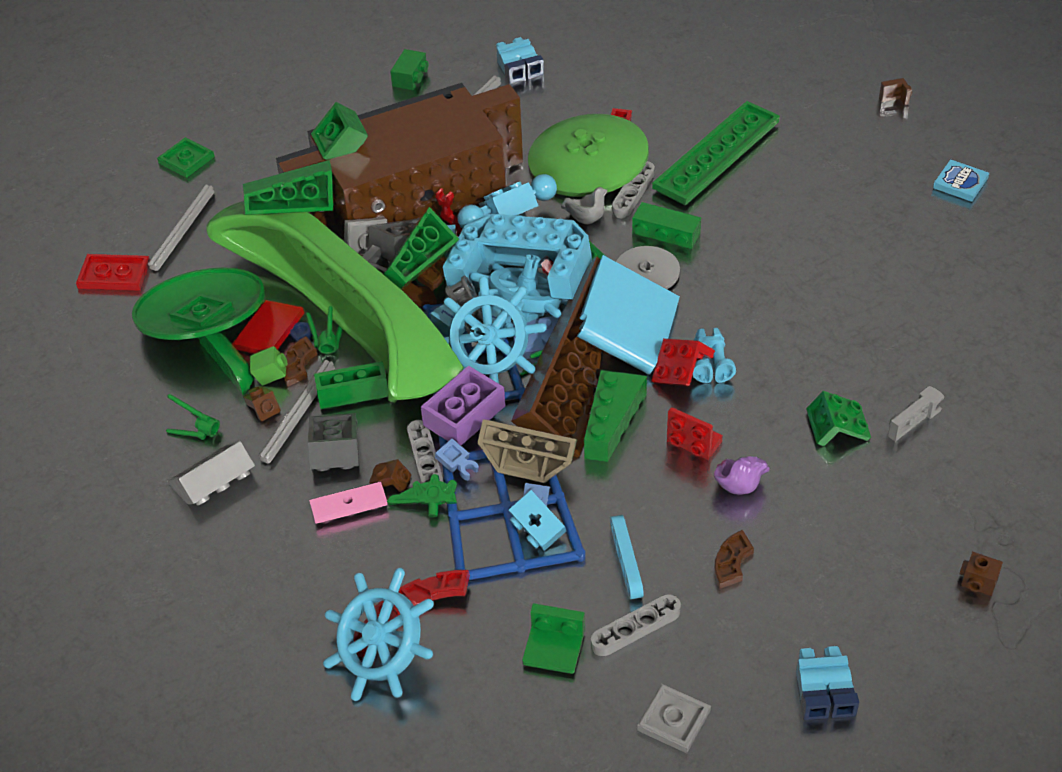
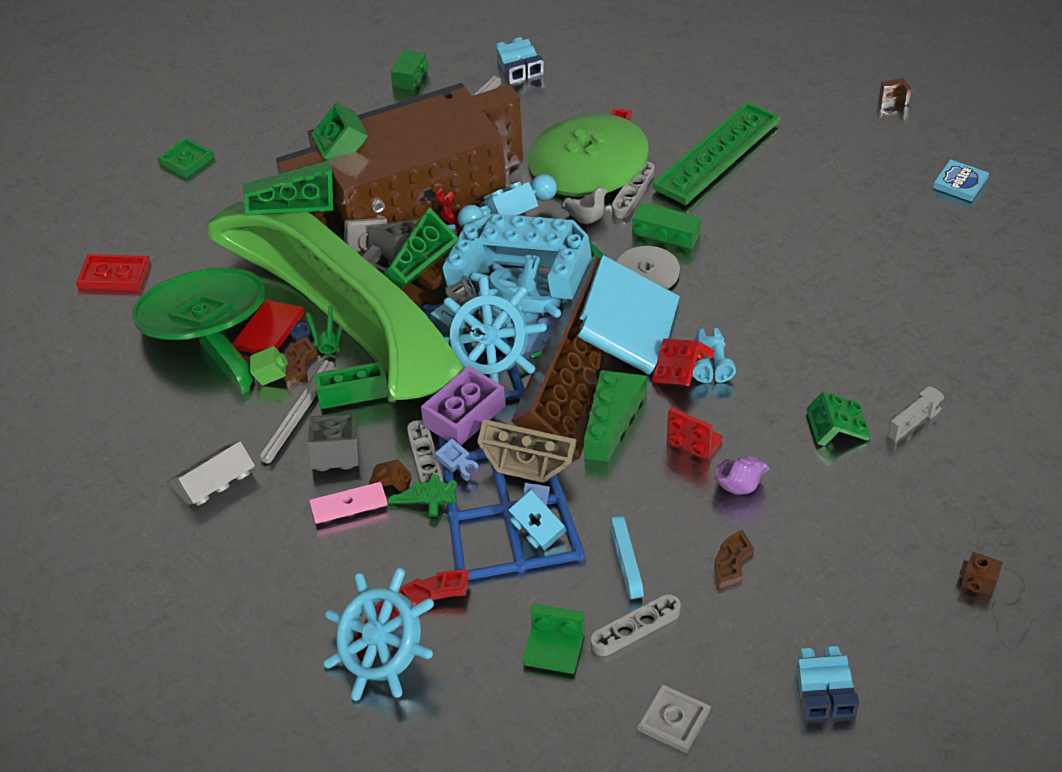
(180, 228): light grey axle -> none
(205, 424): green plant -> none
(263, 402): reddish brown bracket -> none
(546, 264): tile -> none

